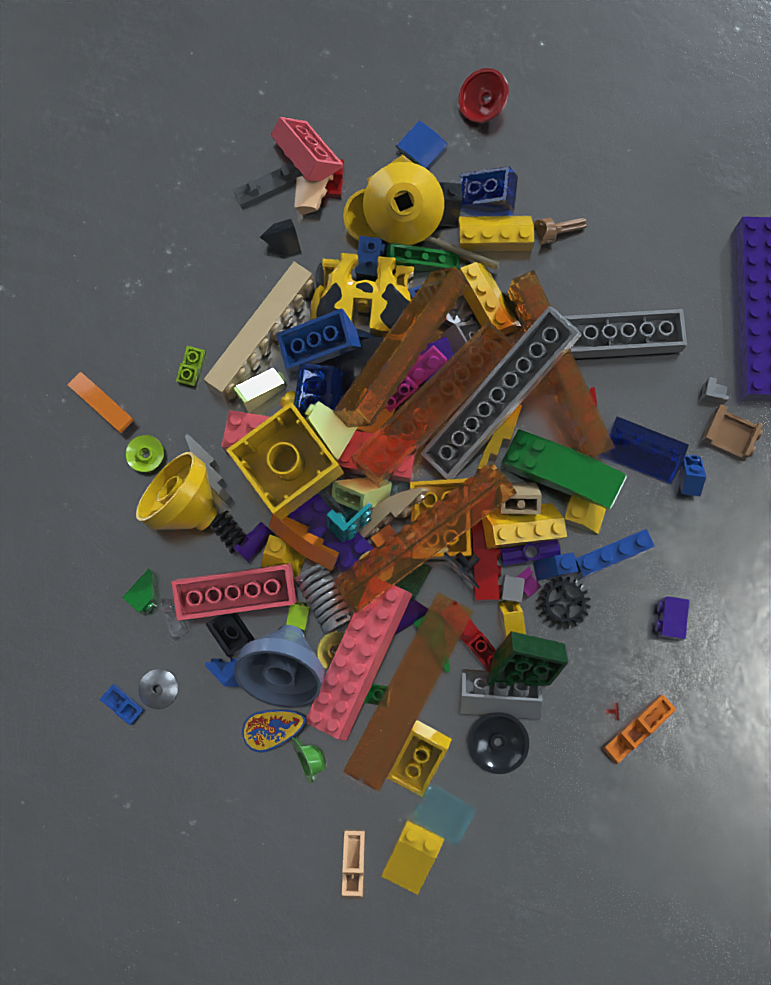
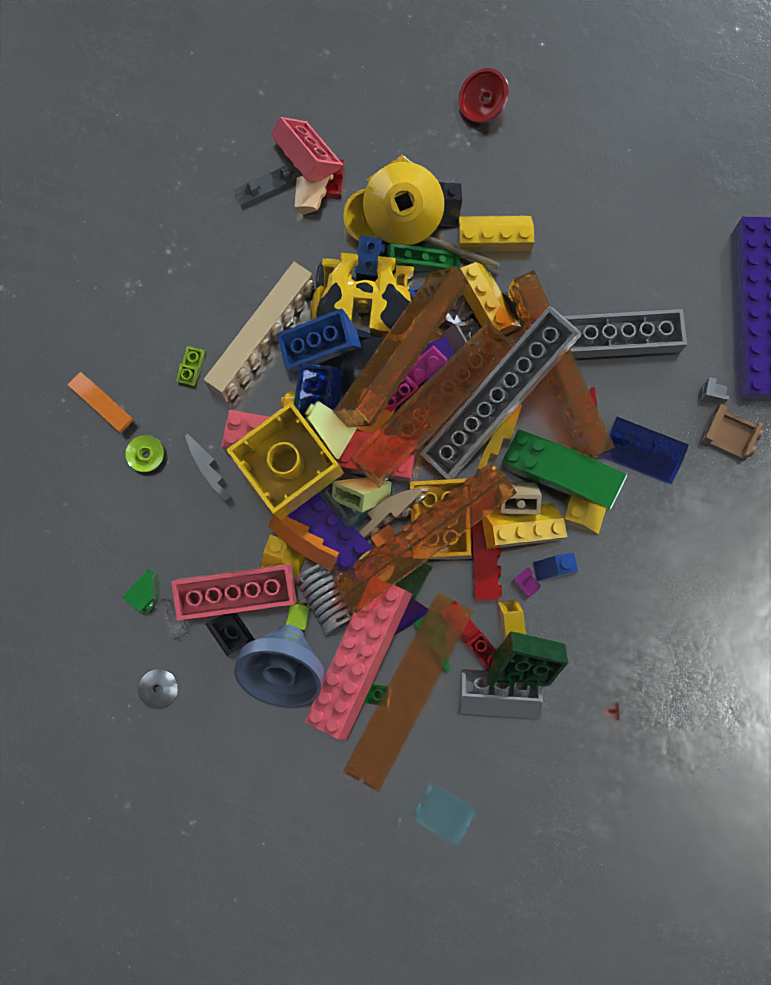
(121, 704): blue slope -> none
(178, 496): yellow cone -> none
(223, 671): blue slope -> none
(227, 531): black piece -> none
(254, 542): dark purple slope -> none
(260, 389): slope -> none
(271, 728): shield -> none
(282, 238): black slope -> none
(310, 759): bright green piece -> none
(324, 646): light yellow dish -> none
(337, 523): teal bracket -> none
(353, 865): light nougat slope -> none
(412, 857): yellow slope -> none
(419, 758): yellow slope -> none
(421, 144): blue slope -> none
(466, 566): black shield -> none
(489, 189): clear blue slope -> none
(502, 757): black dish -> none
(512, 588): light grey panel -> none
(517, 555): dark purple piece -> none
(548, 229): medium nougat piece -> none
(564, 611): black gear -> none
(614, 553): blue brick -> none
(639, 729): orange slope -> none
(672, 618): dark purple brick -> none
(692, 475): blue slope -> none

